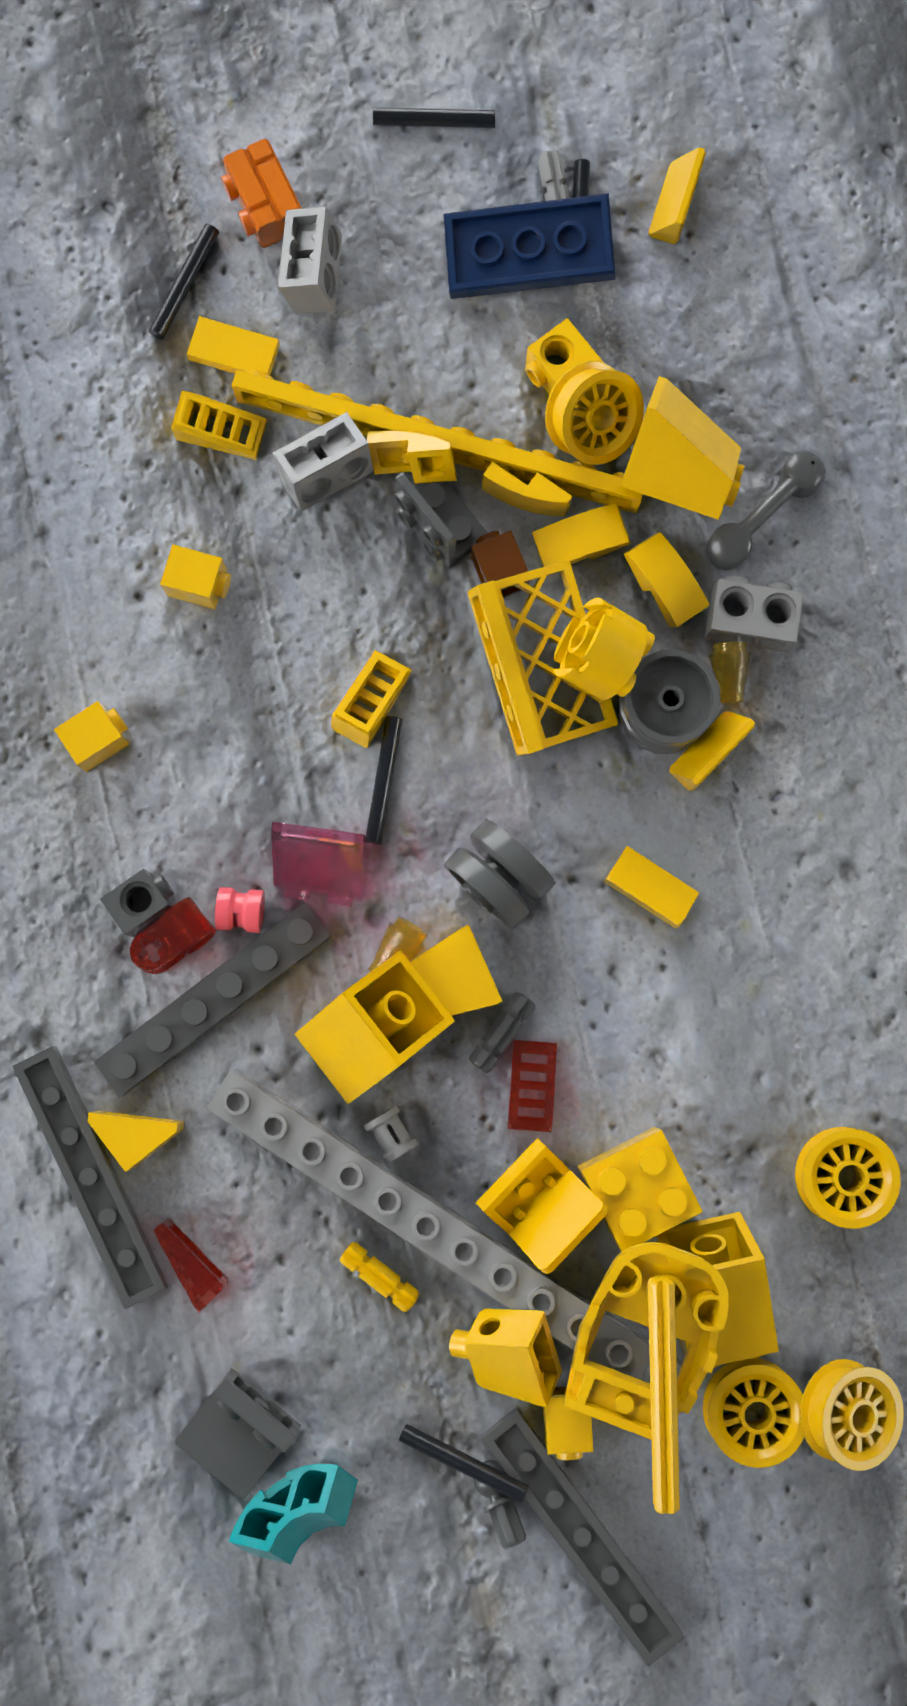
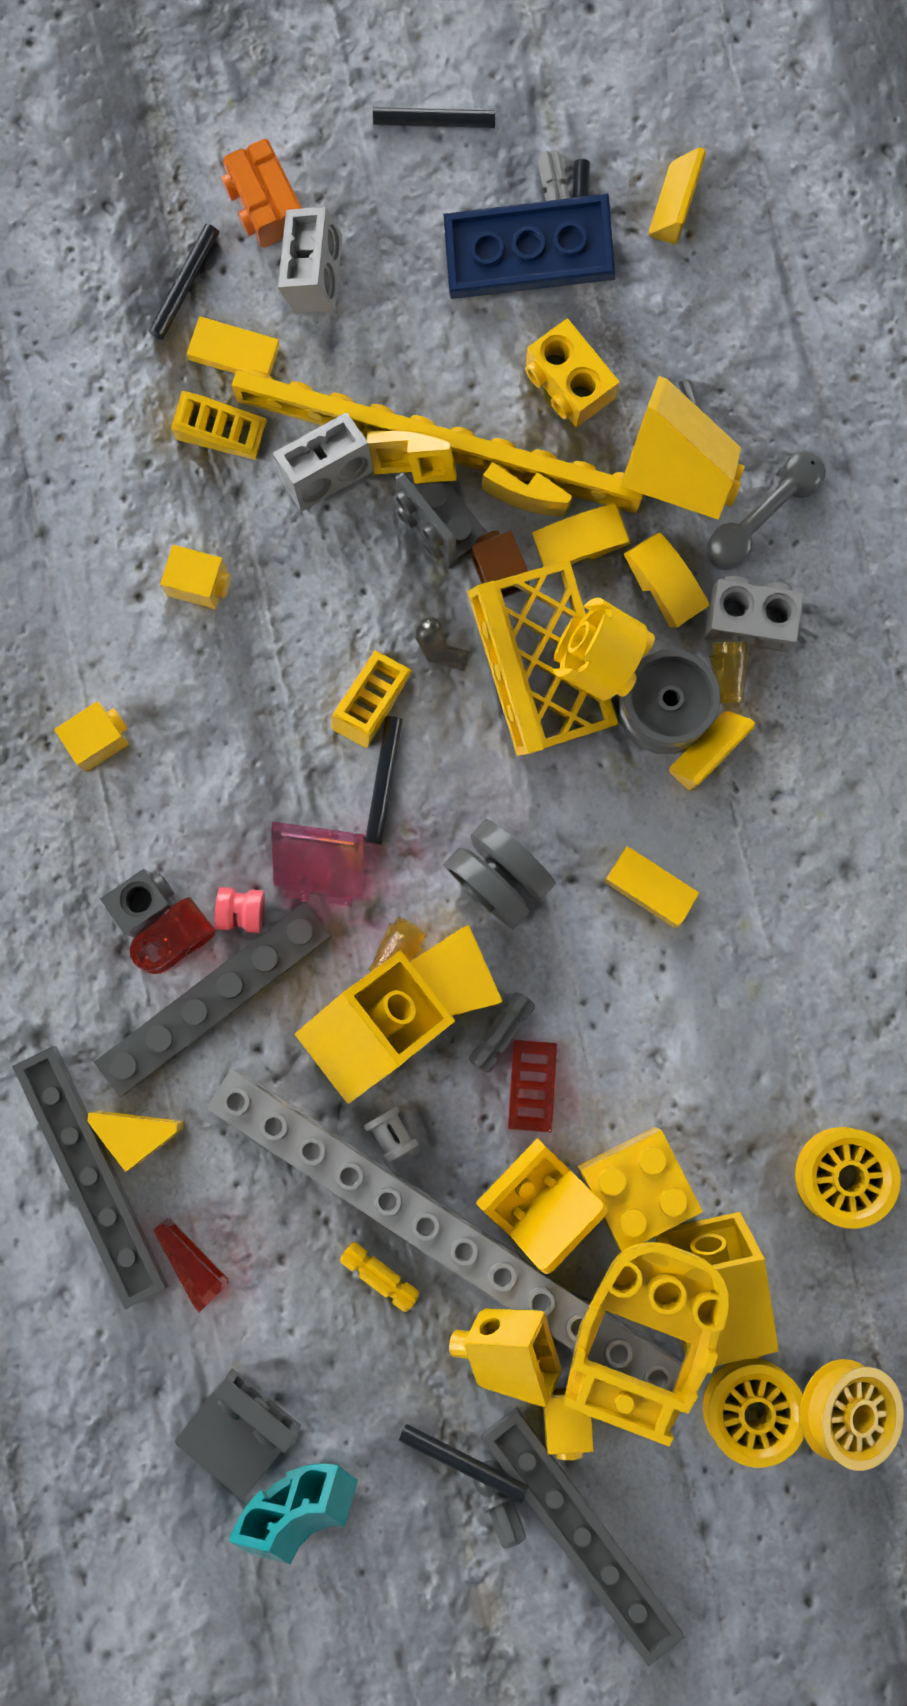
(436, 648): none -> clear smoke arm
(575, 399): yellow wheel -> none
(663, 1394): yellow axle -> none

